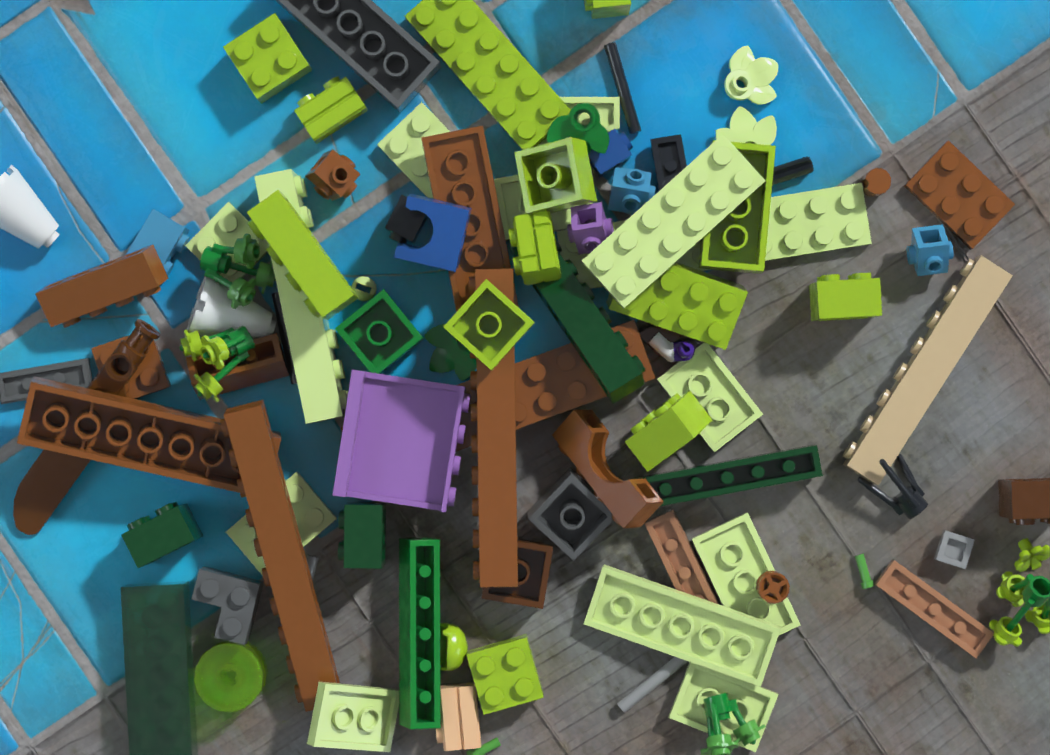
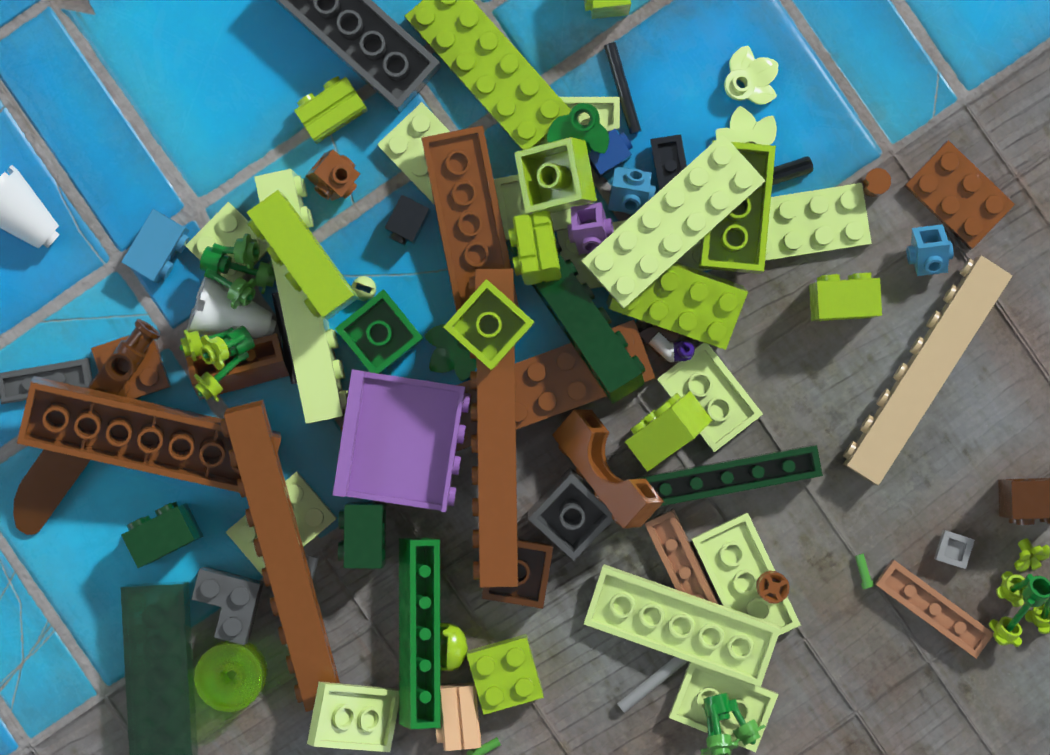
(102, 286): dark orange brick -> none
(267, 58): lime brick -> none
(448, 236): blue piece -> none
(909, 499): black plant -> none

